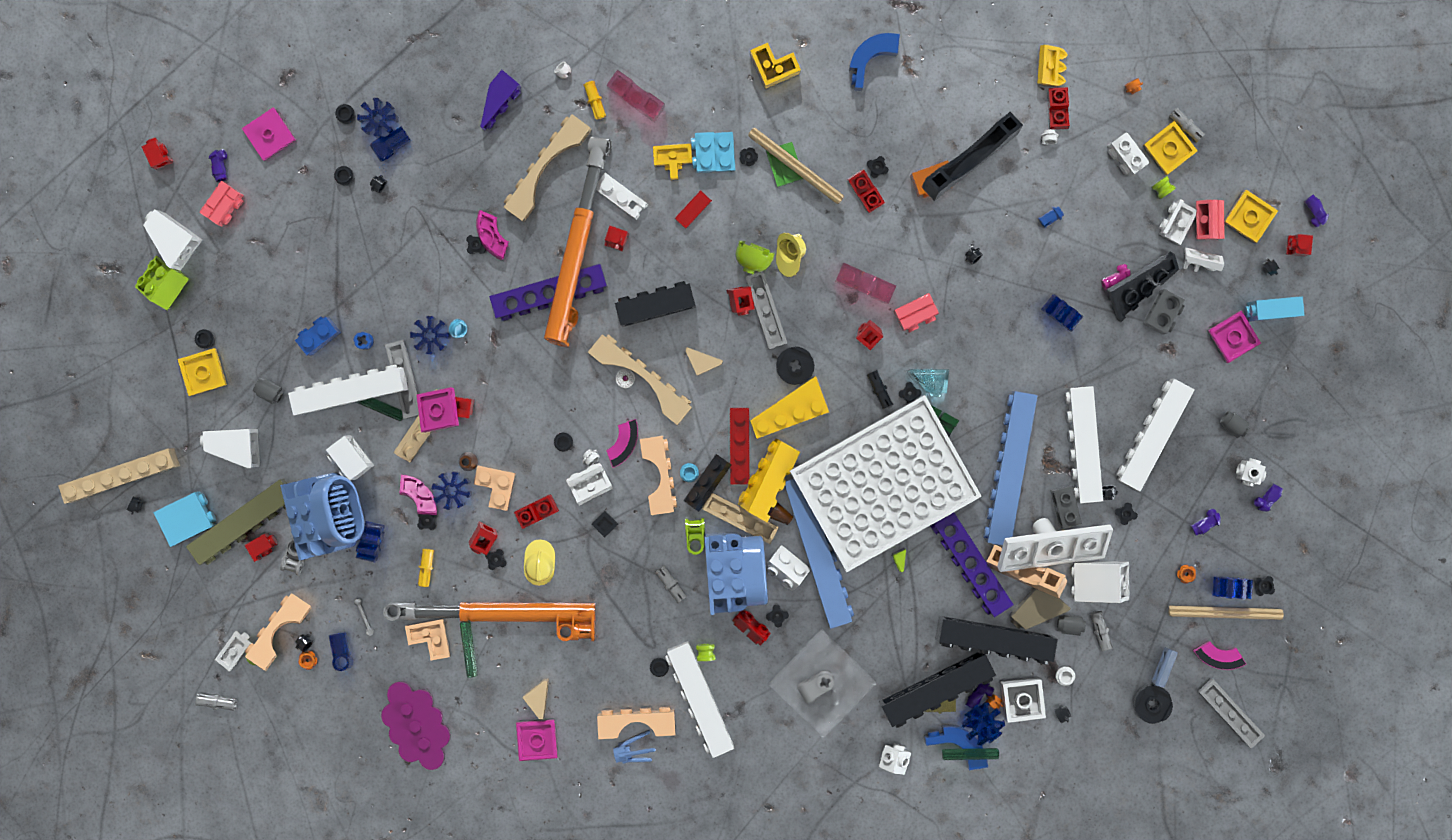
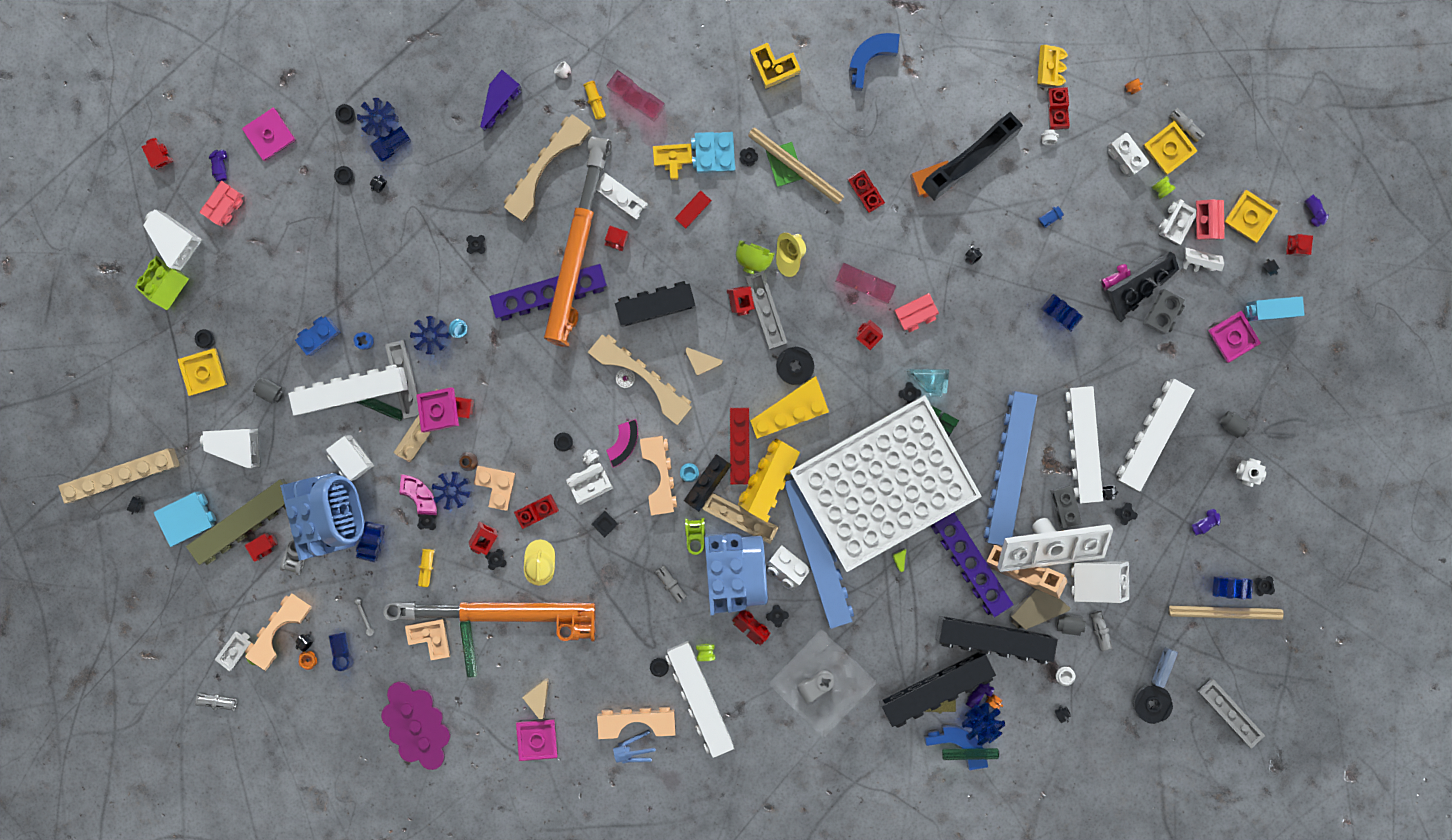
(489, 235): dark pink tile -> none
(780, 514): reddish brown cone -> none
(879, 389): black pin -> none
(882, 167): black plate -> none
(895, 759): white brick -> none
(1022, 699): white brick -> none
(1191, 574): orange plate -> none
(1219, 658): tile -> none
(1269, 498): dark purple arm -> none

